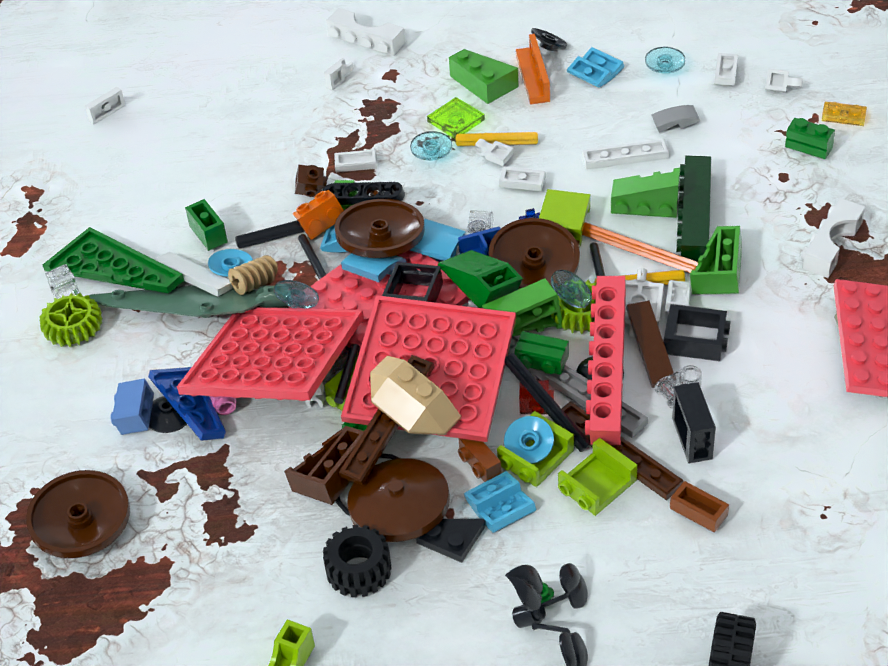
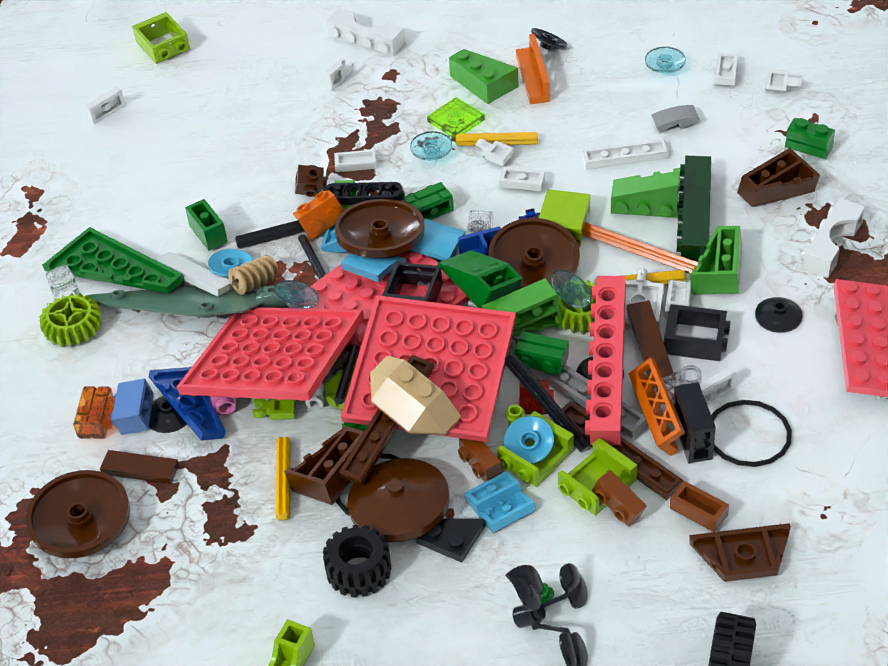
(94, 412): none -> clear orange brick
(139, 466): none -> reddish brown tile
(163, 24): none -> lime window
(275, 408): none -> lime plate
(282, 485): none -> yellow axle
(431, 201): none -> green brick
(513, 413): none -> lime pin
(596, 67): medium azure slope -> none
(597, 261): black bar -> none
(619, 498): none -> dark orange piece
(652, 409): none -> orange fence
(718, 385): none -> white plate
(743, 552): none -> reddish brown wing
(765, 406): none -> black piece
(778, 179): none -> reddish brown wedge
(778, 314): none -> black dish
(844, 113): clear yellow plate -> none

